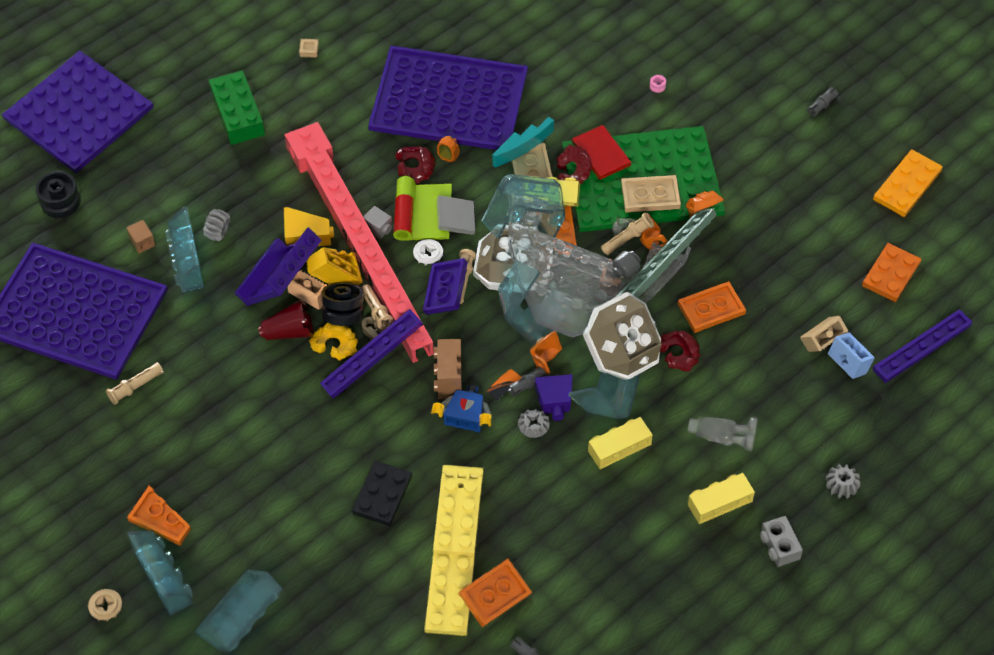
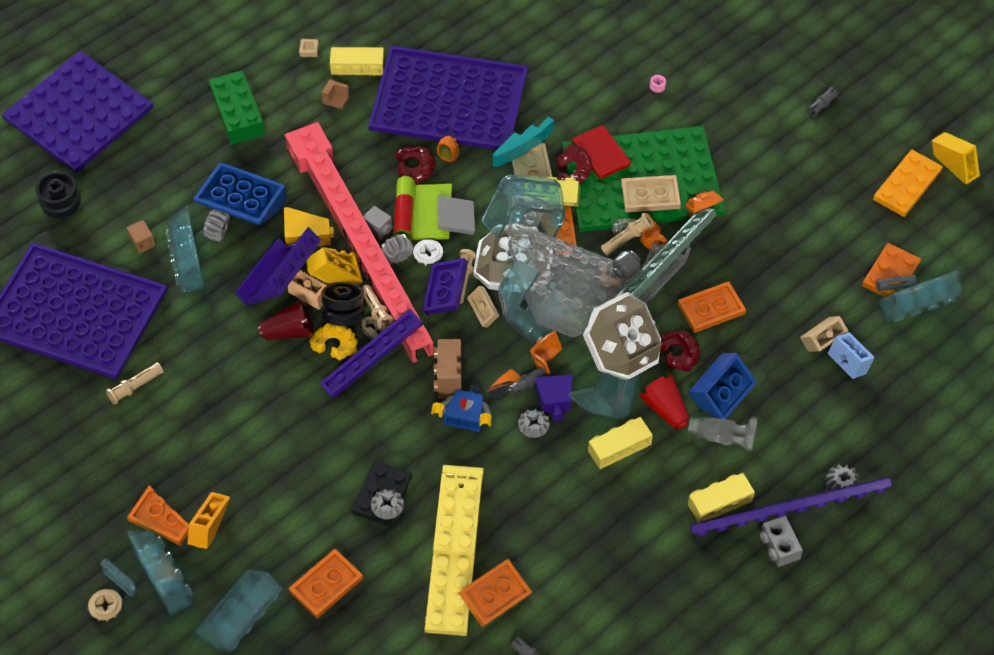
(118, 577): none -> clear light blue tile
(207, 520): none -> light orange slope
(241, 194): none -> blue slope
(325, 583): none -> orange plate
(335, 94): none -> medium nougat panel
(356, 61): none -> light yellow brick
(386, 511): none -> light grey gear
(397, 249): none -> light grey gear
(483, 306): none -> tan plate
(666, 401): none -> red cone
(723, 386): none -> blue slope
(799, 505): none -> dark purple plate
(908, 281): none -> dark grey pin
(921, 296): none -> clear light blue slope
(922, 346): dark purple plate -> none
(957, 156): none -> yellow slope

